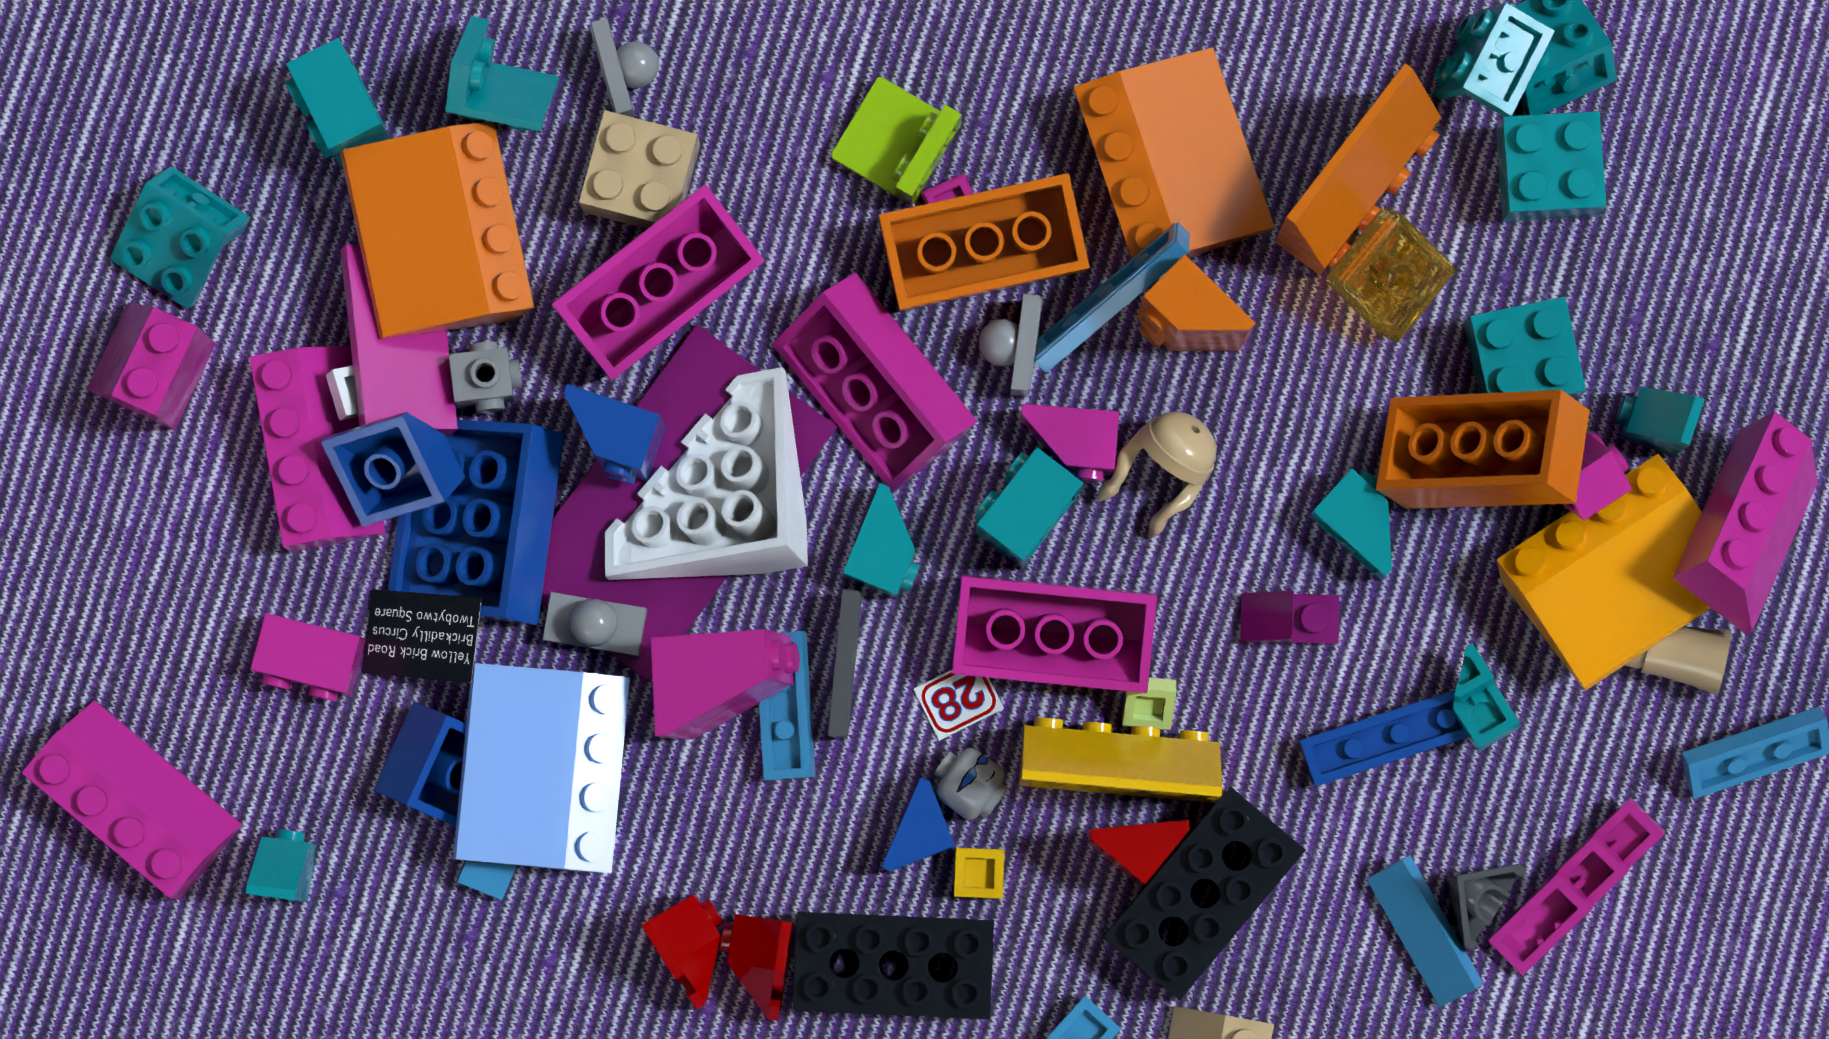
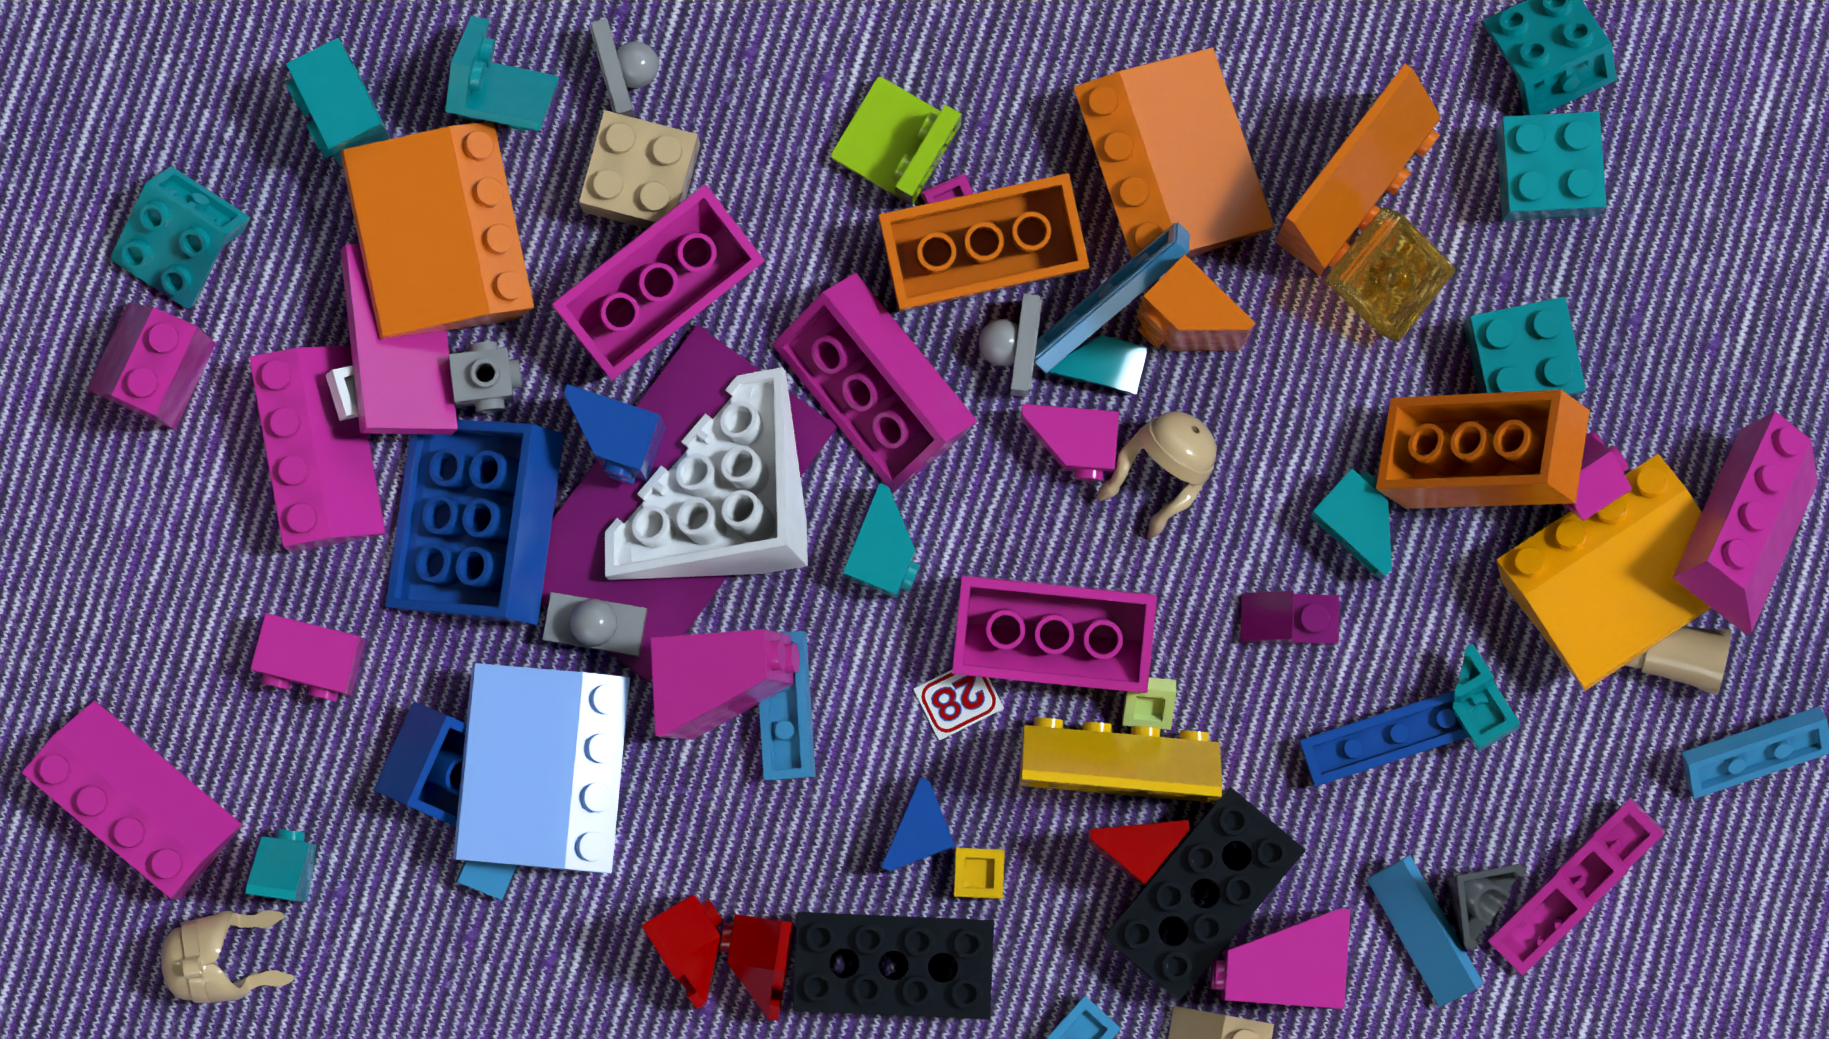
(191, 955): none -> tan hair
(393, 466): blue slope -> none
(422, 635): black sticker -> none
(845, 664): dark grey tile -> none
(970, 783): light grey head -> none
(1028, 507): teal brick -> none
(1105, 364): none -> teal slope
(1289, 966): none -> dark pink slope
(1493, 58): bracket -> none
(1659, 419): teal slope -> none

